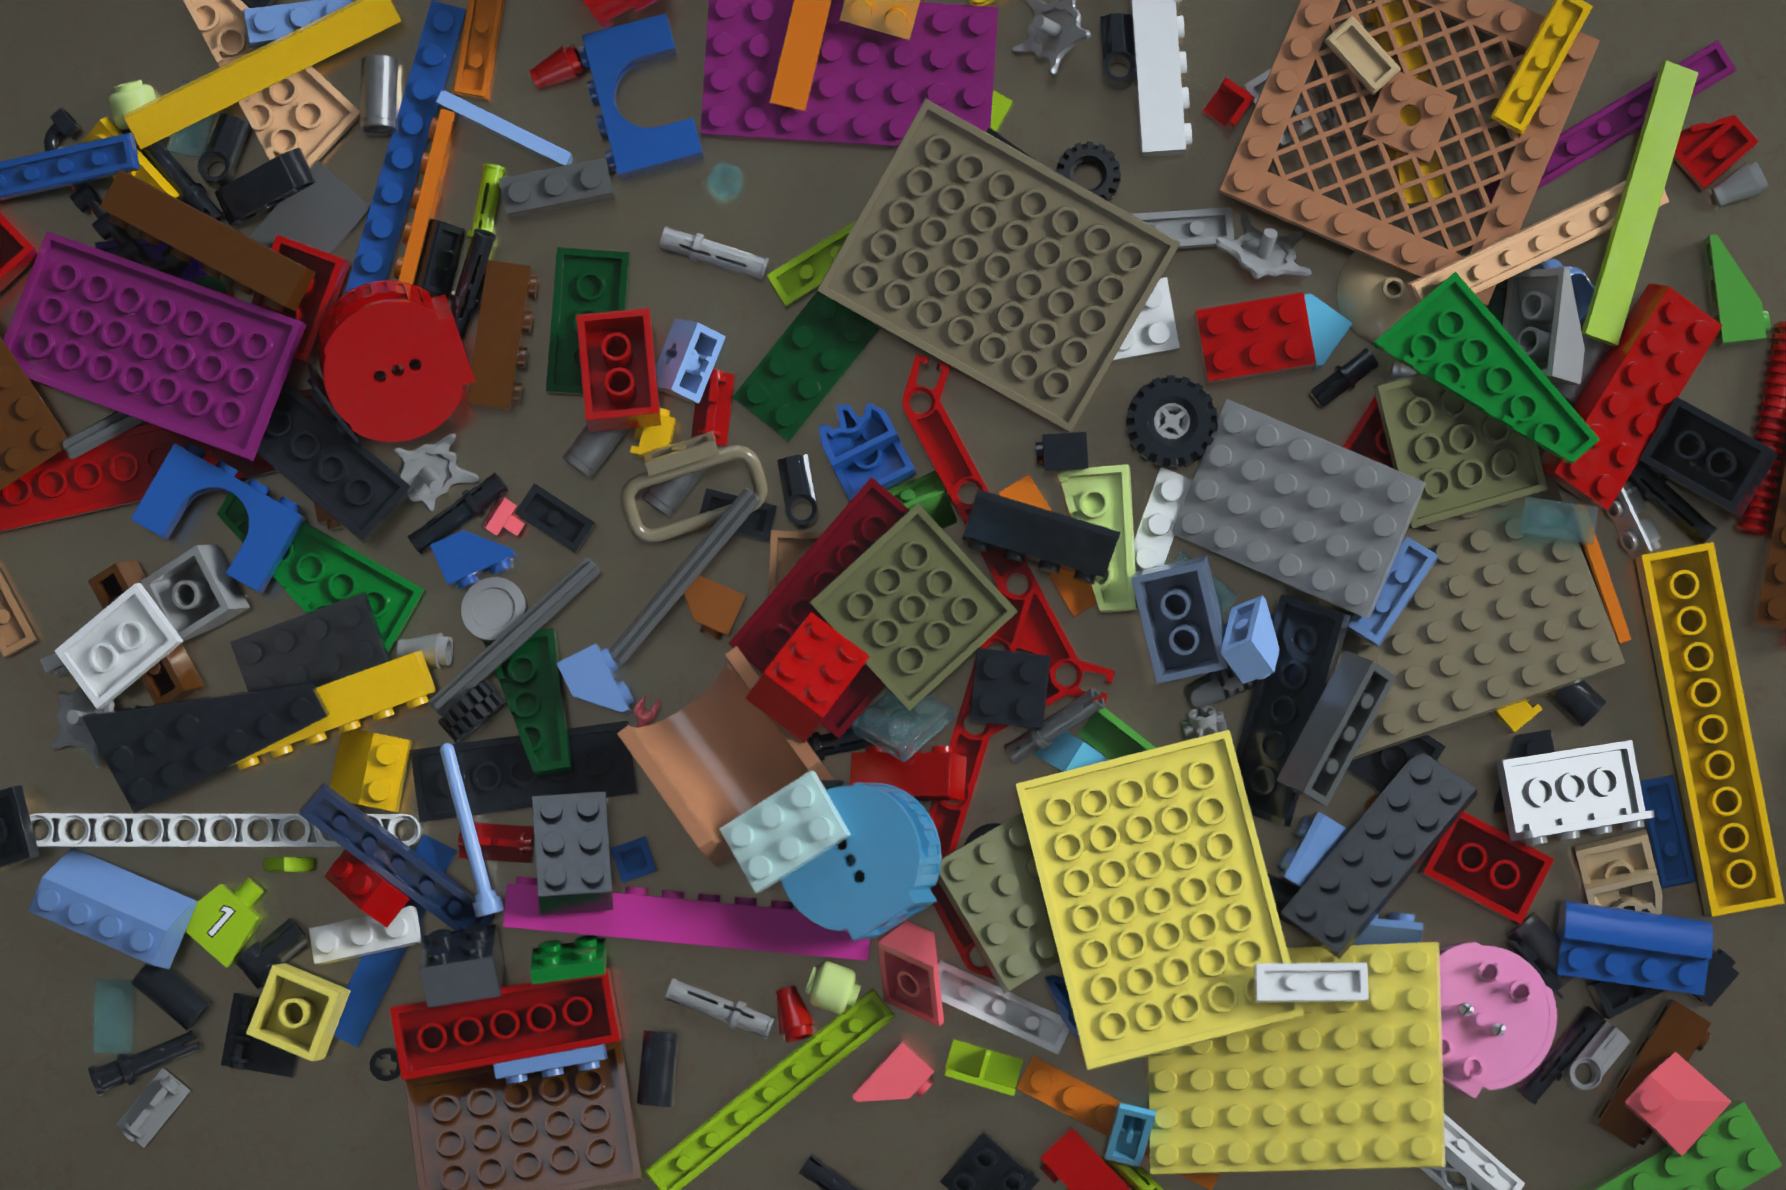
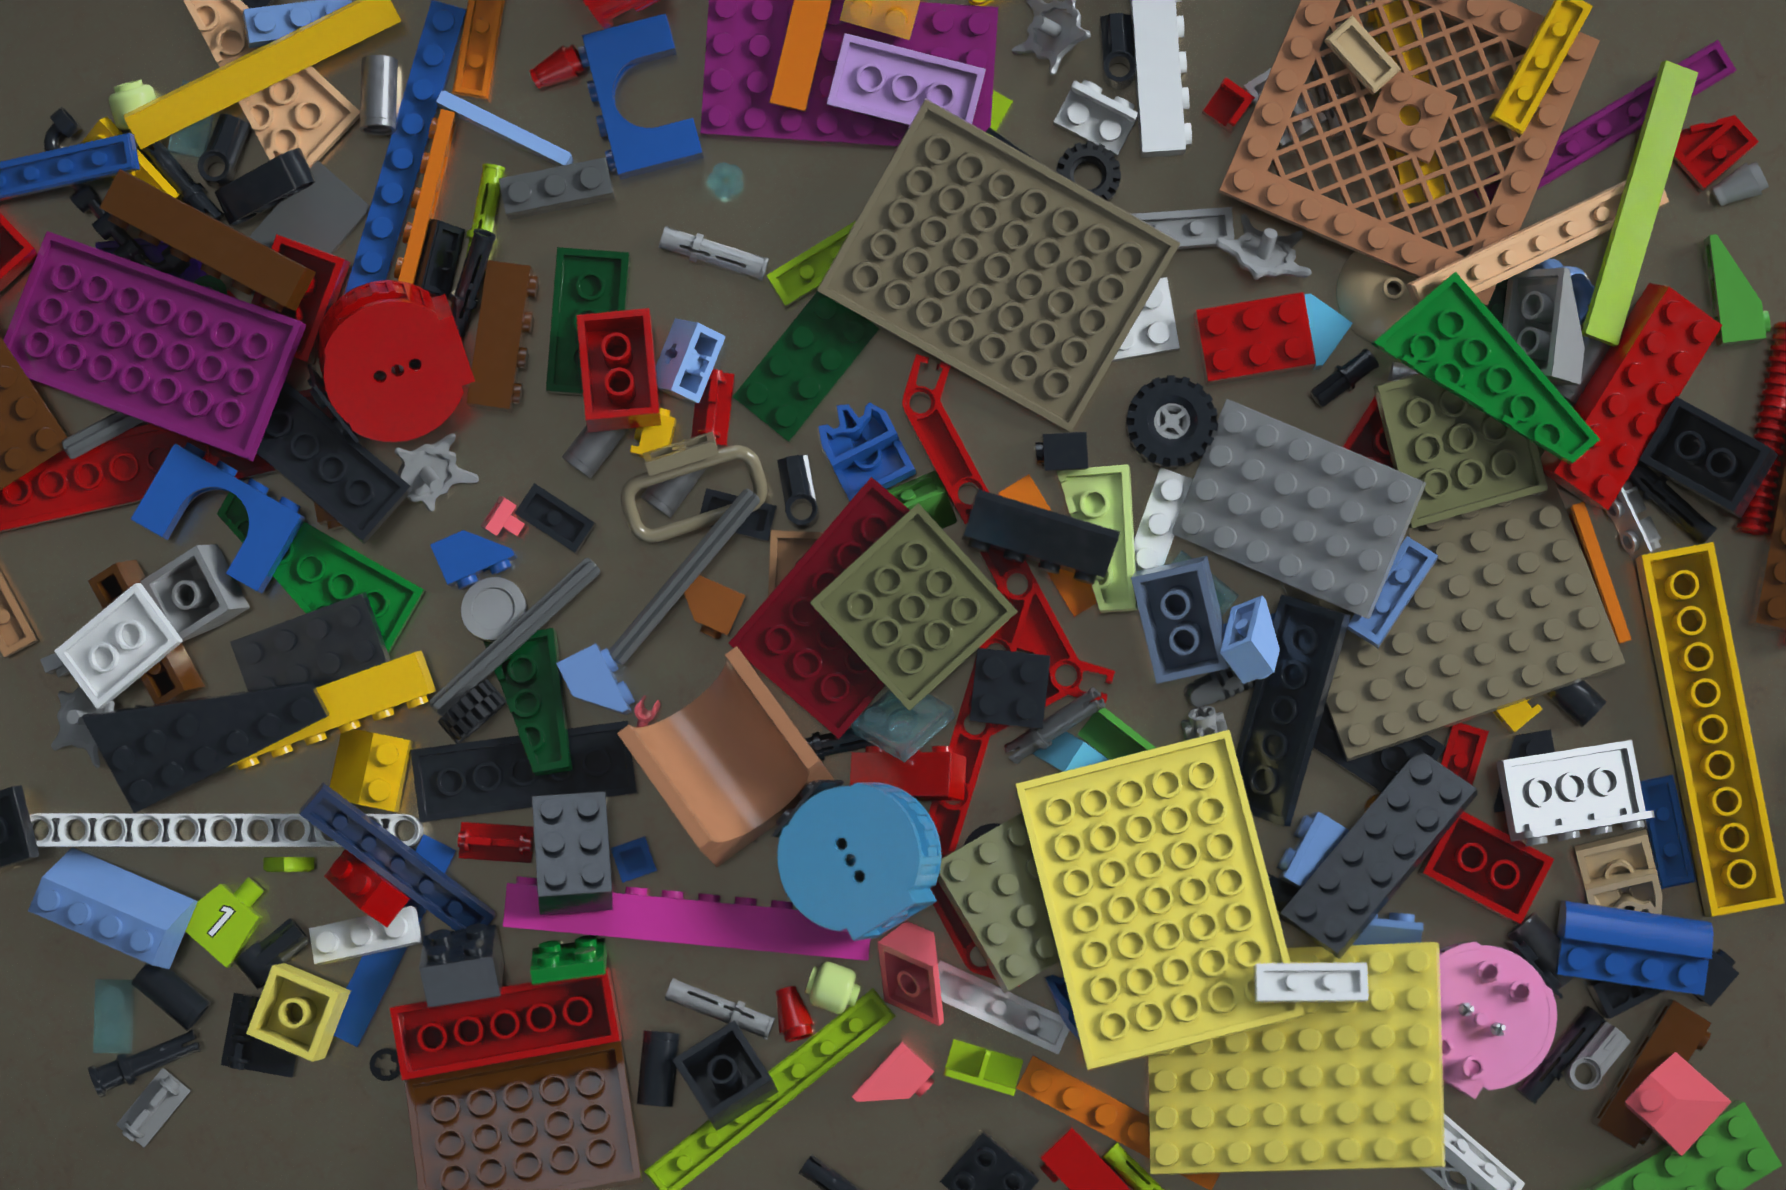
(435, 649): light grey cone -> none
(464, 508): black pin -> none
(486, 899): light blue piece -> none
(550, 1064): medium blue plate -> none
(725, 1075): none -> black brick
(785, 831): light aqua plate -> none
(807, 677): red brick -> none
(895, 81): none -> lavender plate
(1096, 116): none -> white bracket
(1129, 1134): medium azure slope -> none
(1336, 728): dark grey brick -> none
(1464, 750): none -> red plate
(1559, 520): clear light blue plate -> none

